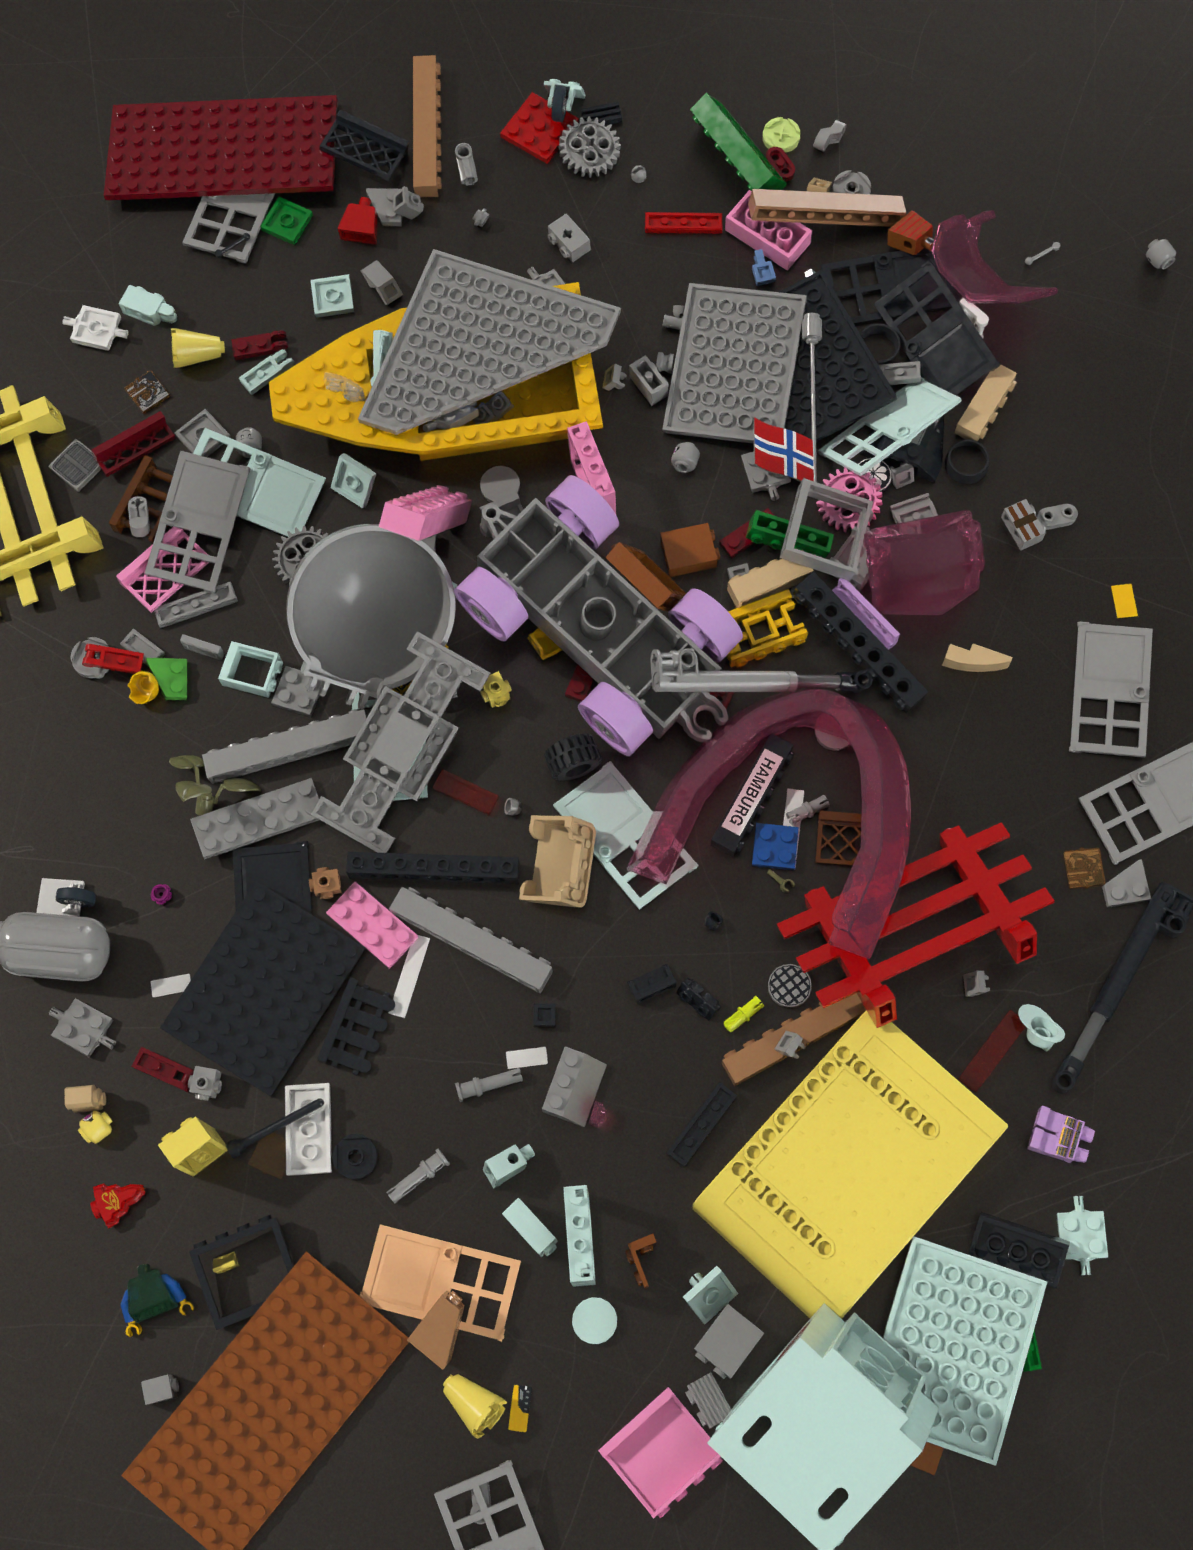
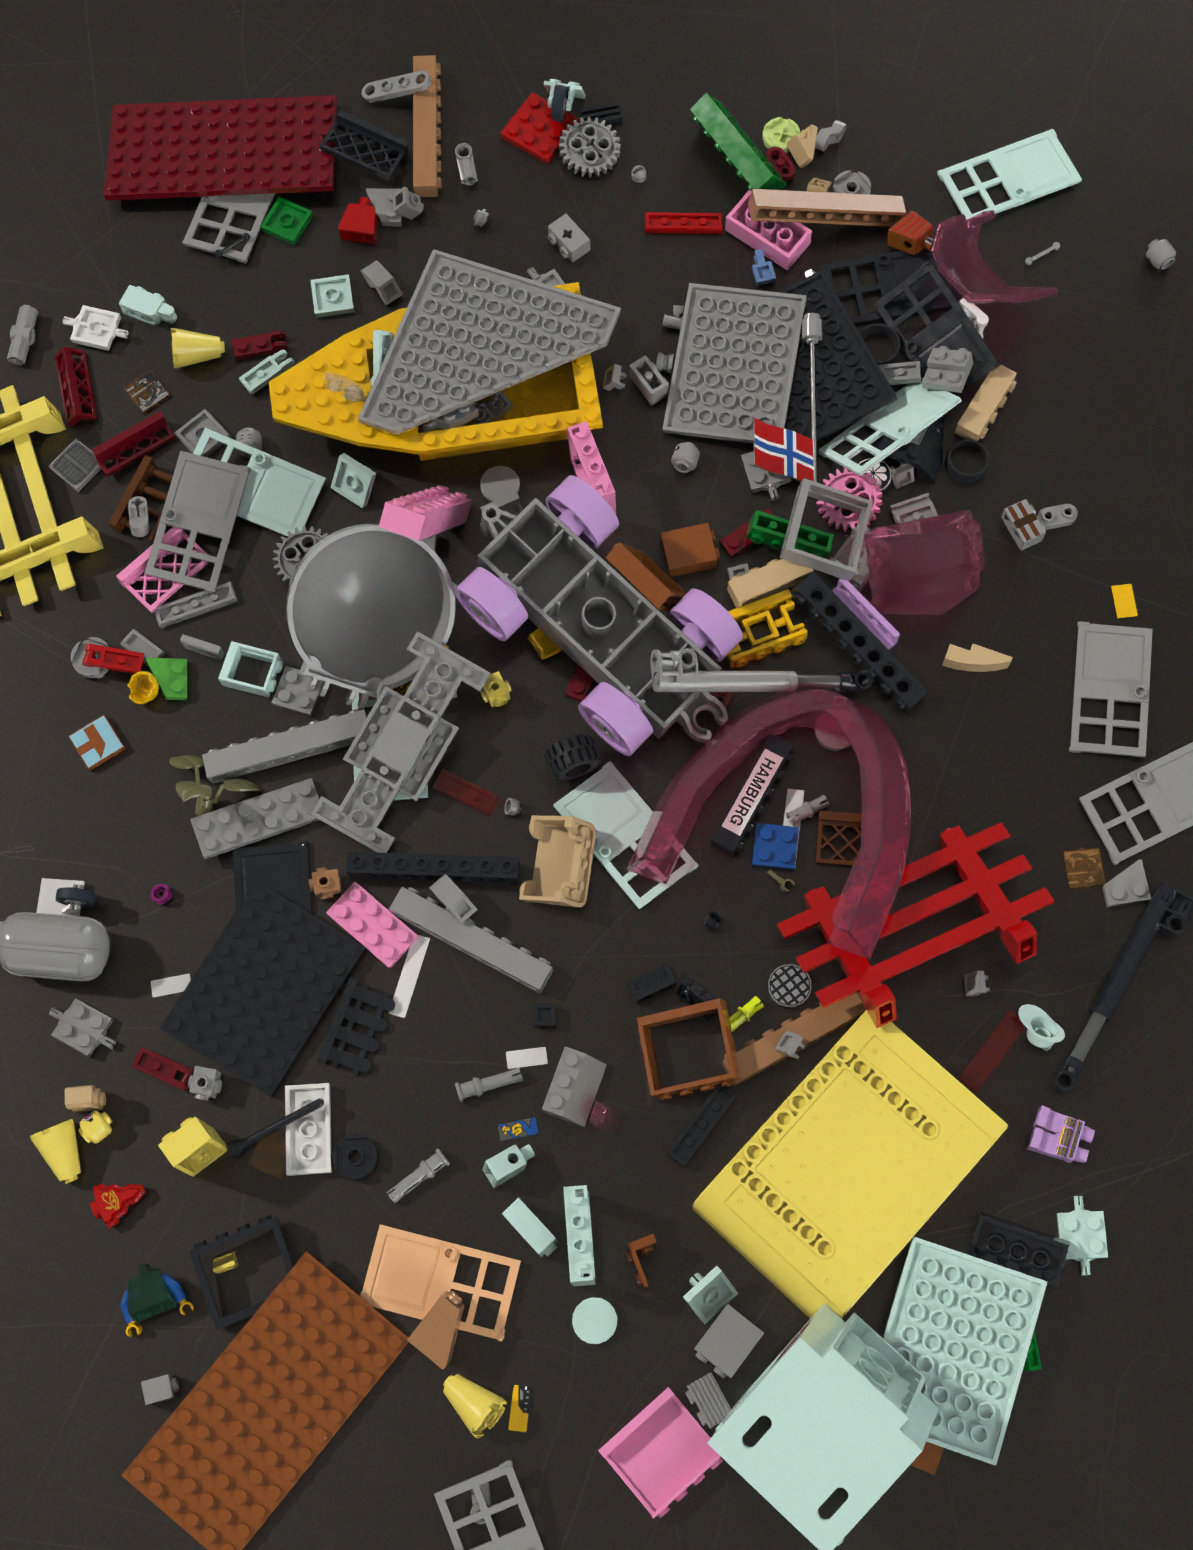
(22, 335): none -> light grey piece
(59, 1150): none -> light yellow cone
(70, 383): none -> dark red fence
(96, 742): none -> tile
(396, 86): none -> light grey plate
(453, 898): none -> light grey slope
(517, 1129): none -> sticker
(647, 1022): none -> dark orange window
(803, 146): none -> tan slope
(947, 369): none -> light grey plate
(1023, 168): none -> light aqua door

